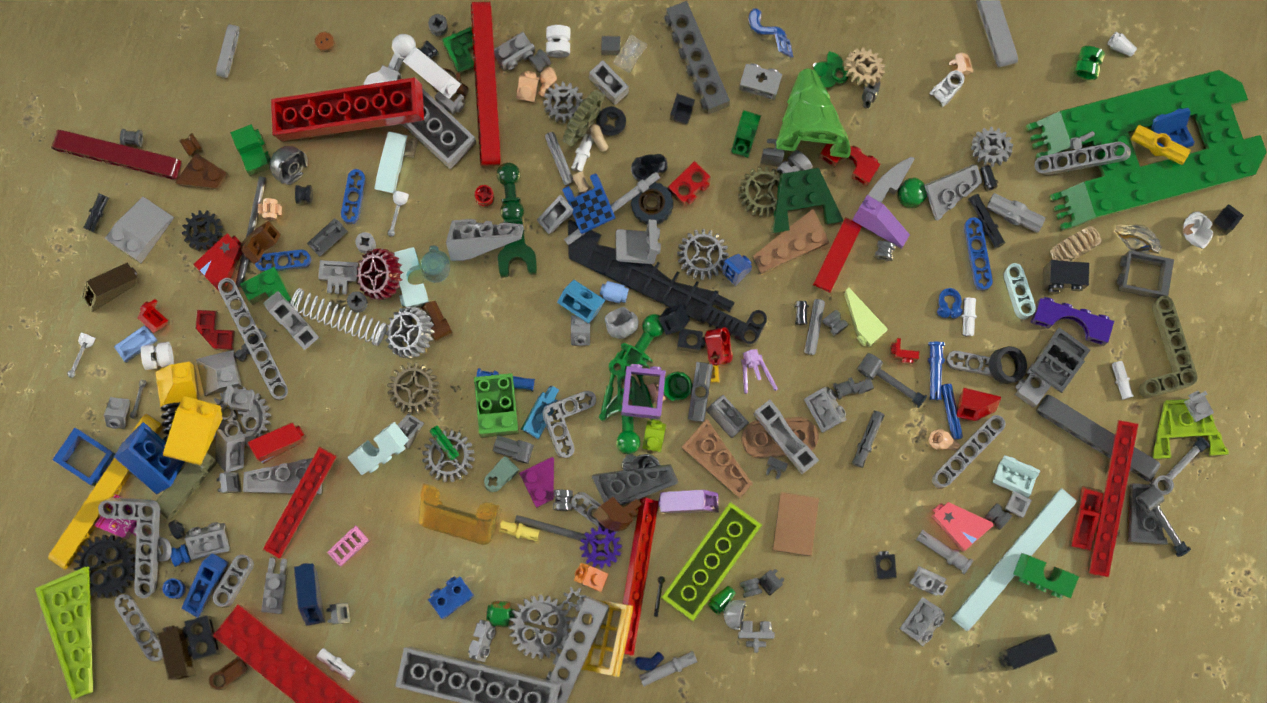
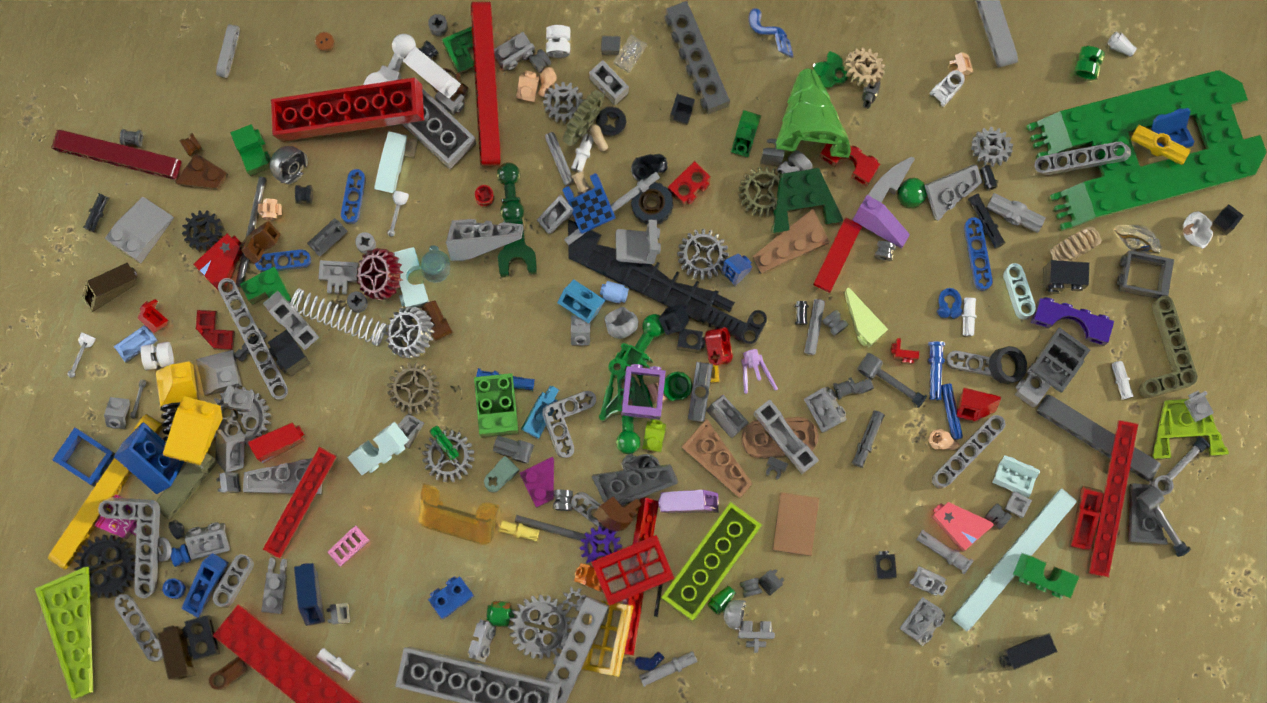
(289, 354): none -> black brick
(632, 570): none -> red piece
(769, 85): light grey brick -> none
(1075, 143): light grey hand -> none

